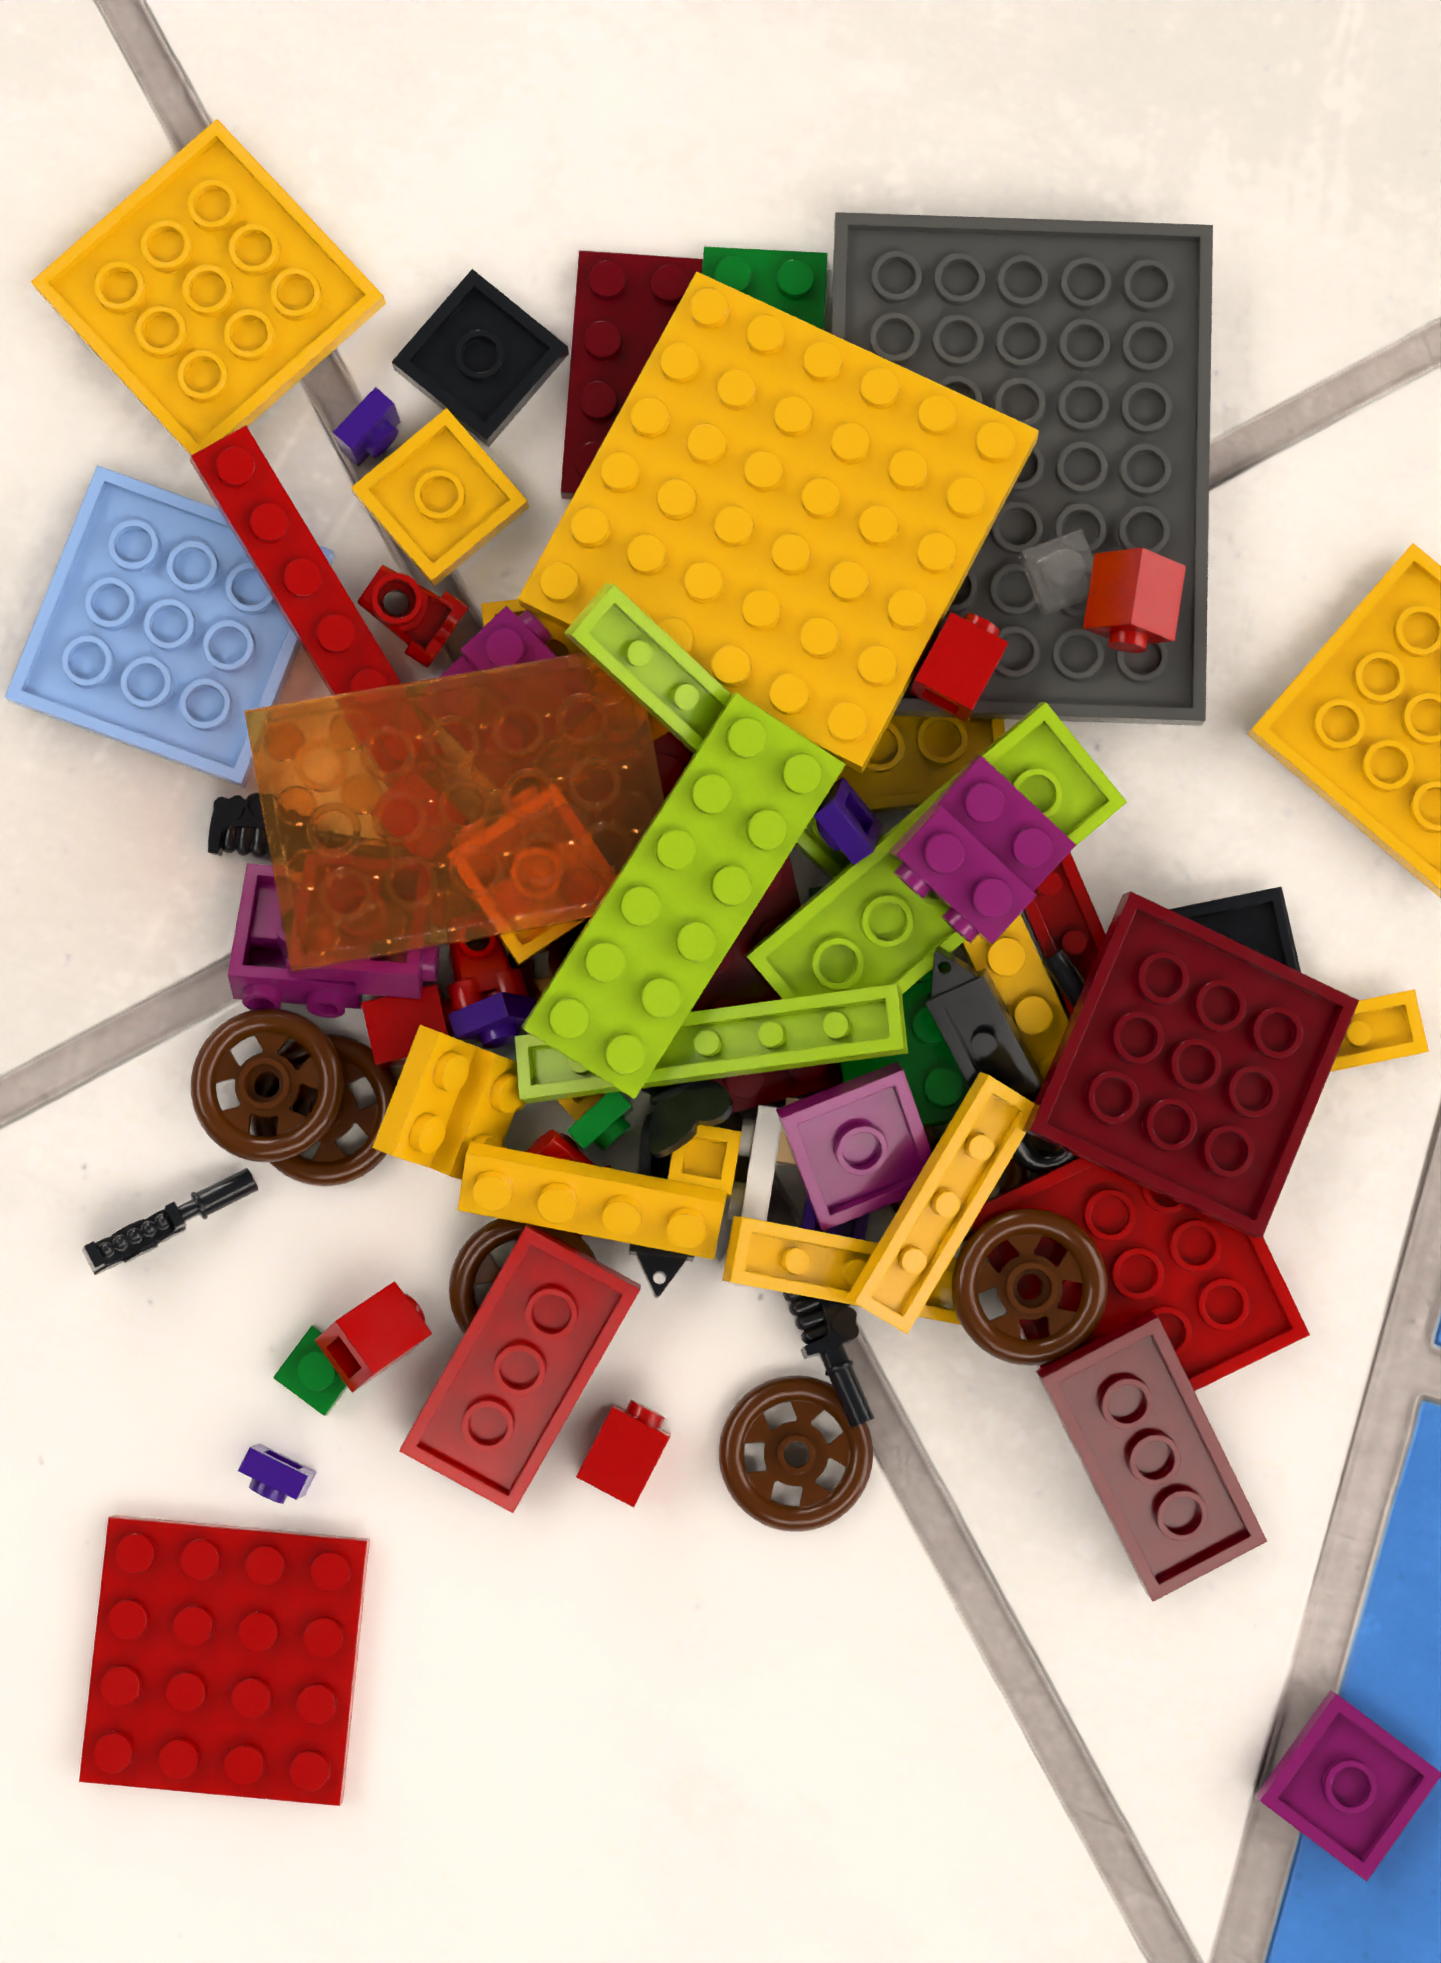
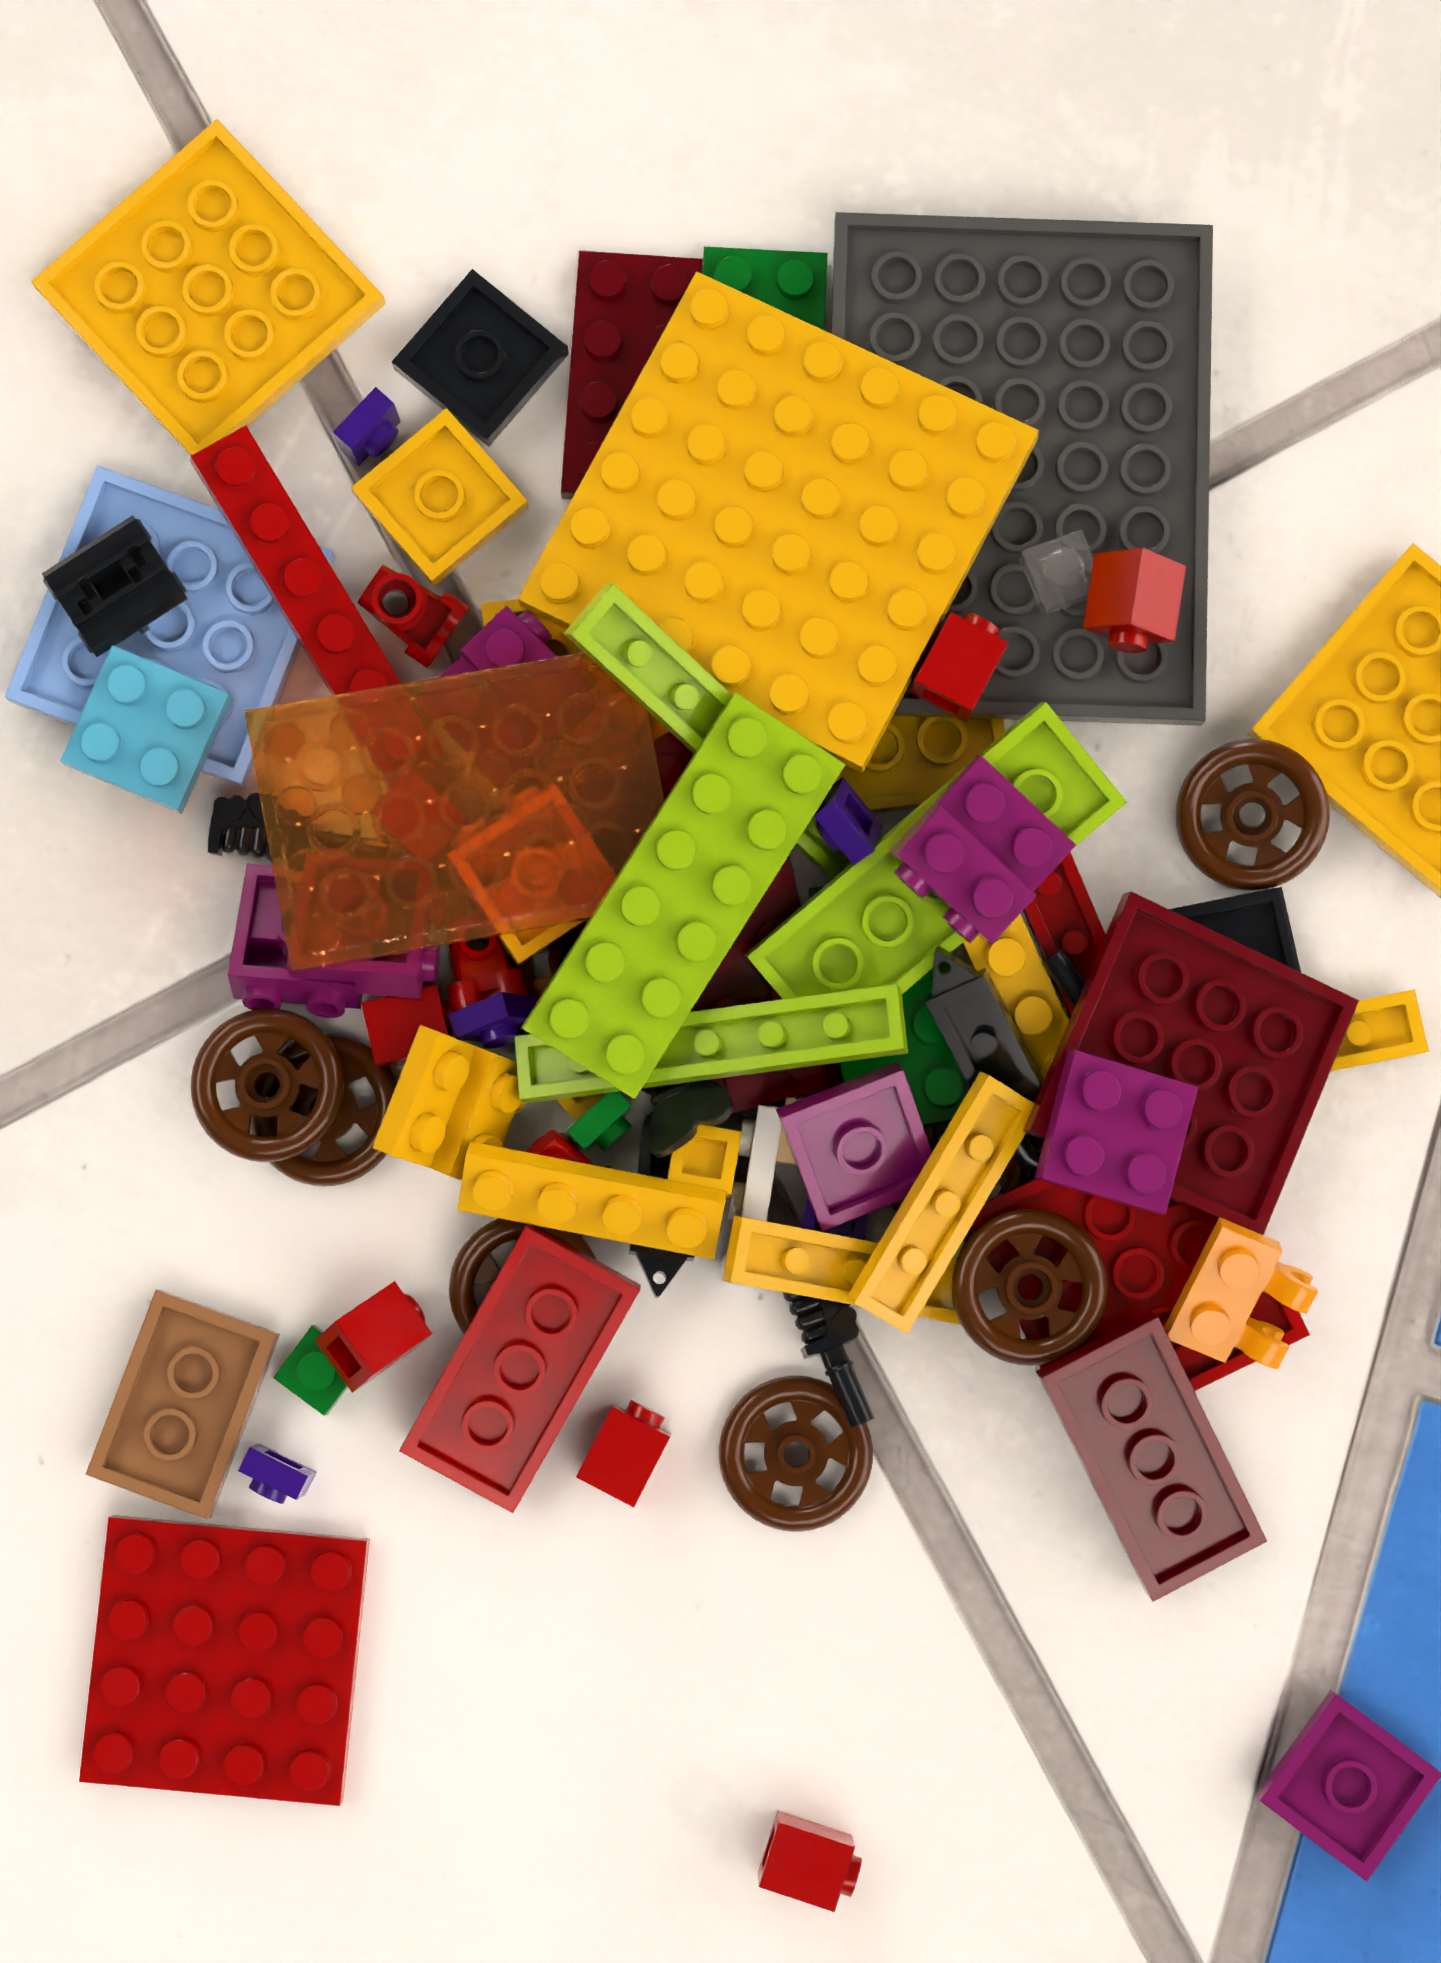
(114, 586): none -> black piece
(146, 729): none -> medium azure plate
(147, 1233): black piece -> none
(182, 1404): none -> medium nougat plate
(809, 1862): none -> red brick
(1116, 1132): none -> magenta plate
(1224, 1289): none -> light orange plate
(1272, 865): none -> reddish brown plate

